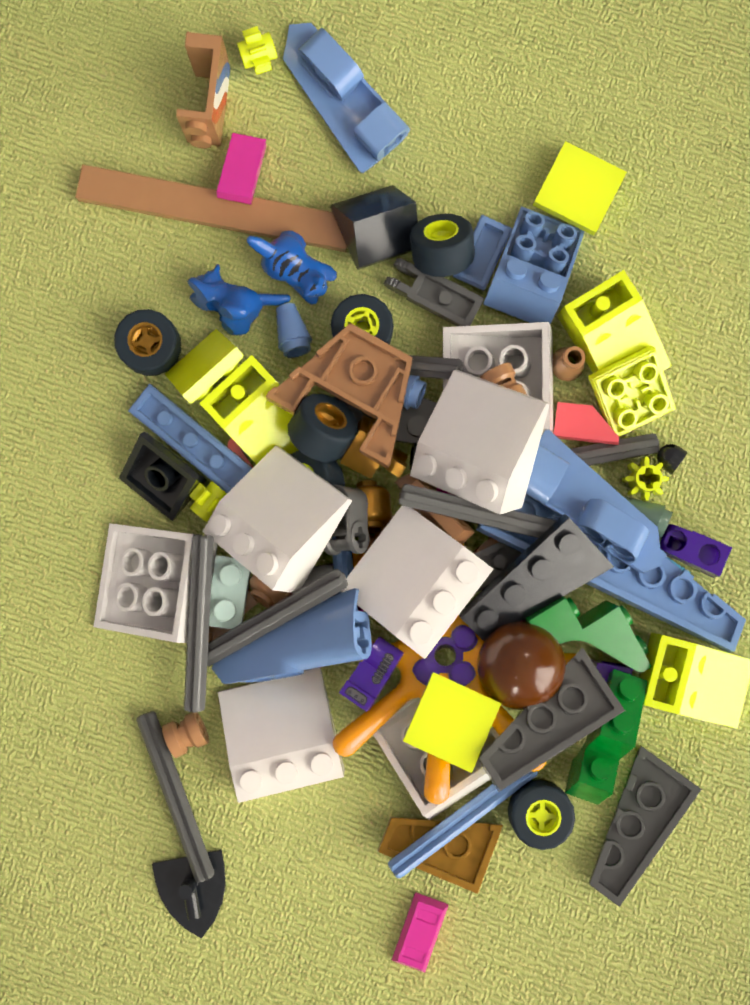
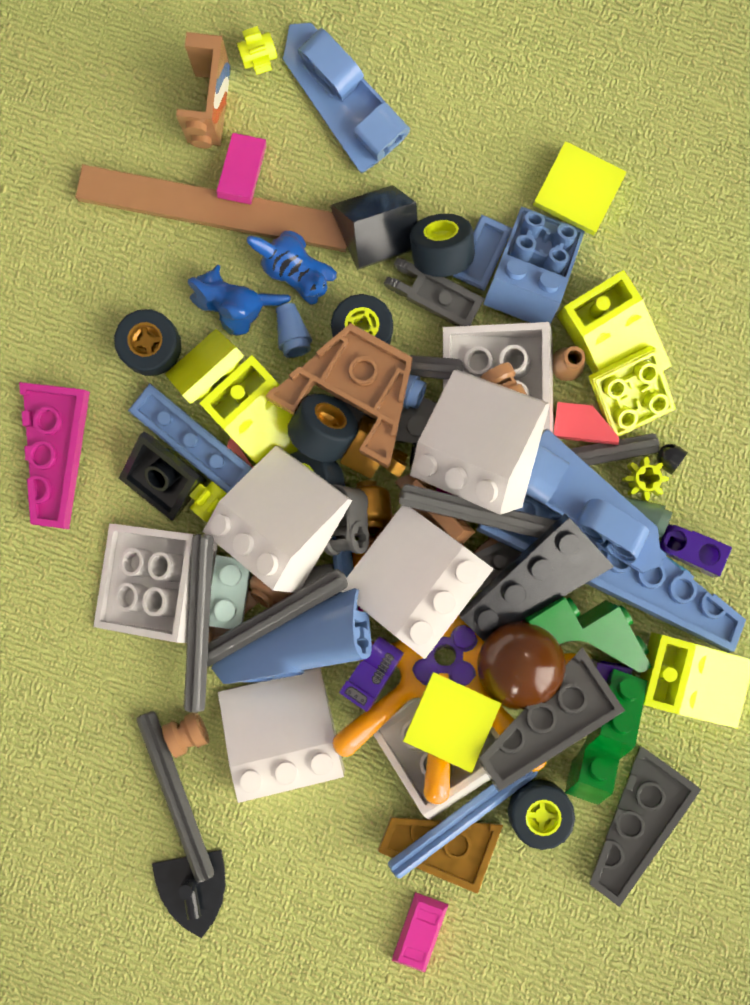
(54, 443): none -> dark pink wing

